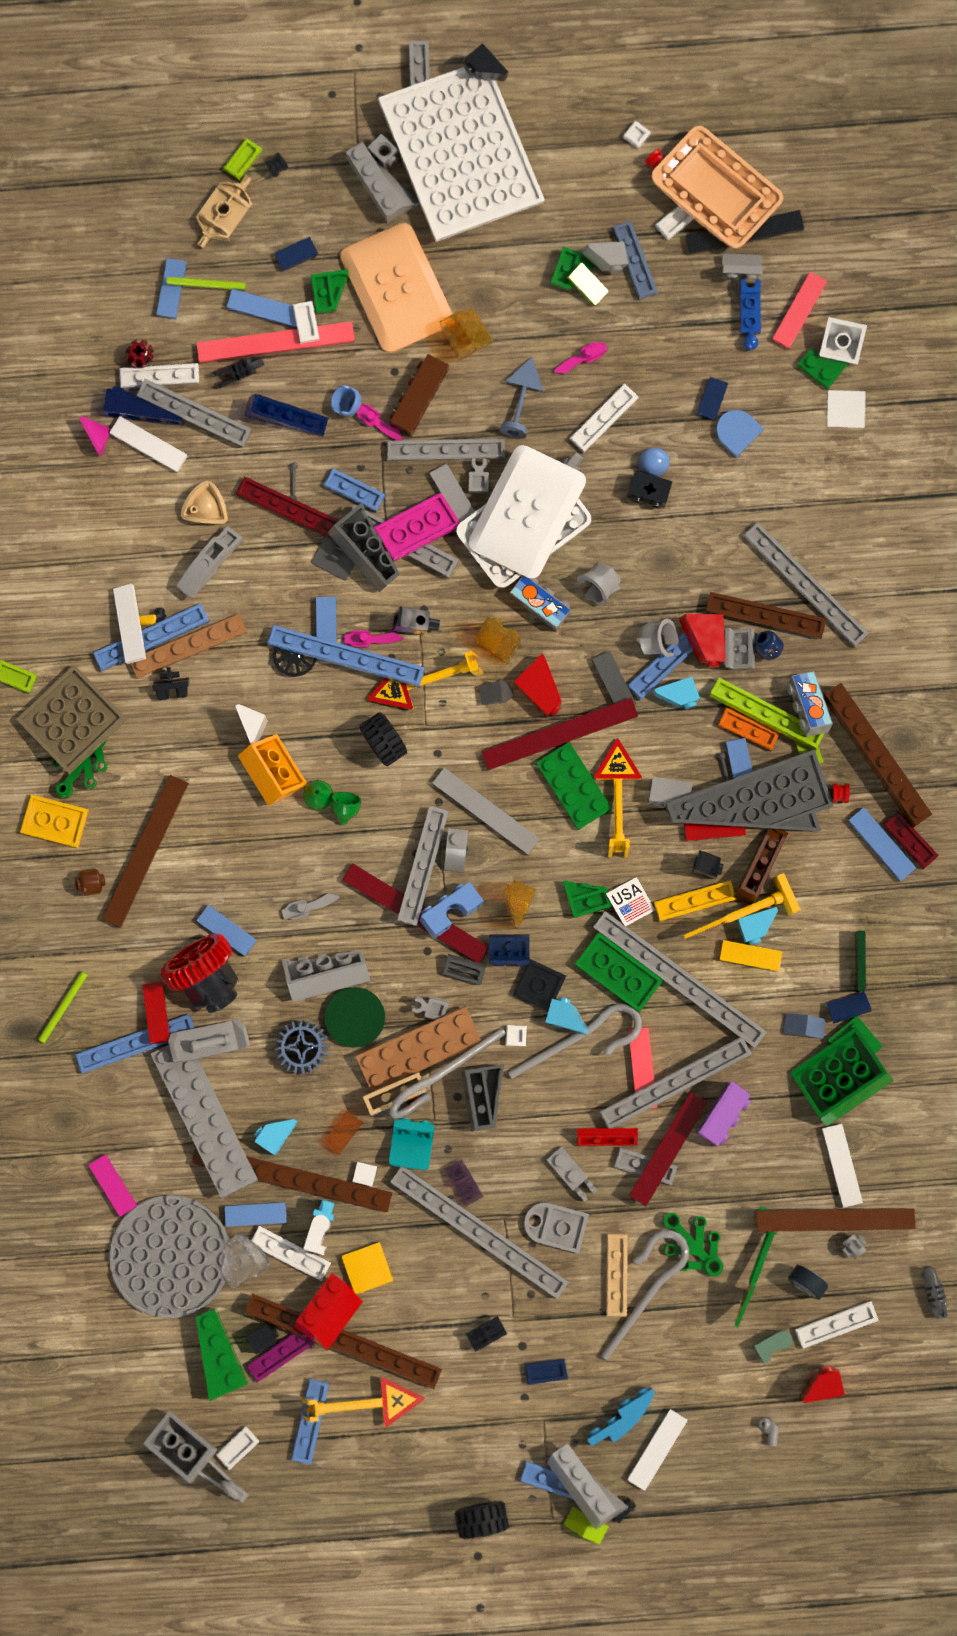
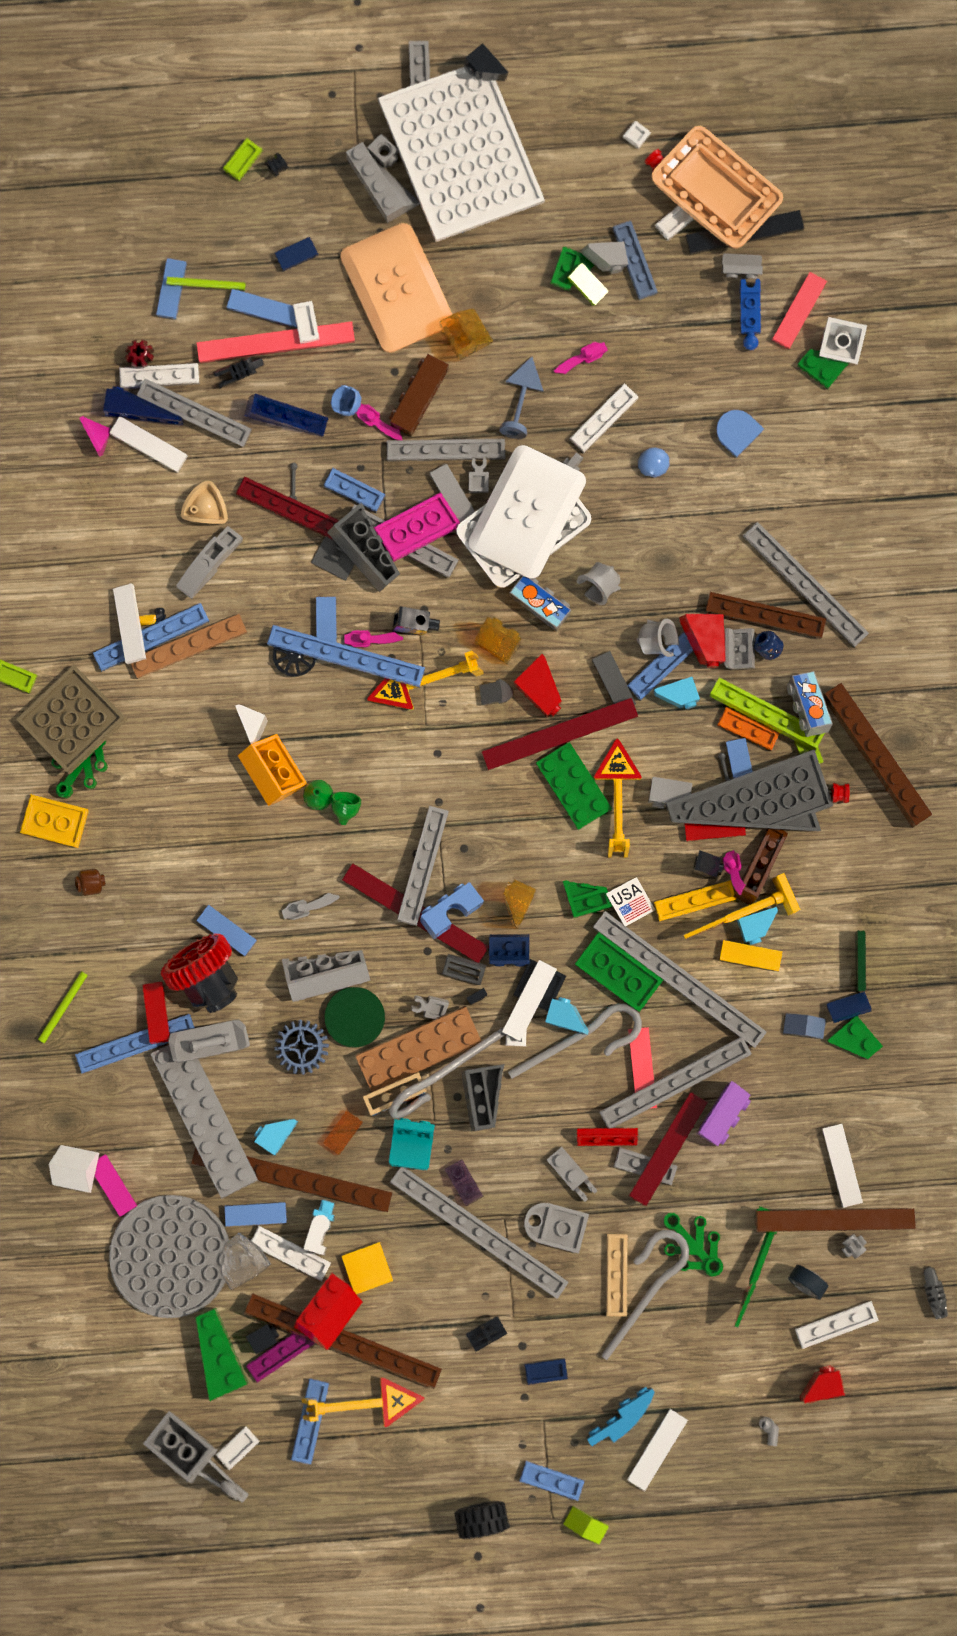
(73, 1168): none -> white slope
(145, 851): reddish brown tile -> none
(161, 687): black hips -> none
(218, 225): tan plate -> none
(328, 289): green wing -> none
(364, 1174): white tile -> none
(383, 739): black tyre -> none
(456, 850): light grey slope -> none
(479, 995): none -> black tile
(486, 811): light grey tile -> none
(529, 1000): none -> white tile
(589, 1494): light grey wedge -> none
(631, 1505): black pin -> none
(640, 485): black brick -> none
(712, 398): dark blue tile -> none
(732, 865): none -> dark pink piece
(772, 1343): sand green leg -> none
(841, 1076): green slope -> none
(846, 409): white sticker -> none
(882, 844): medium blue tile -> none
(910, 840): dark red tile -> none

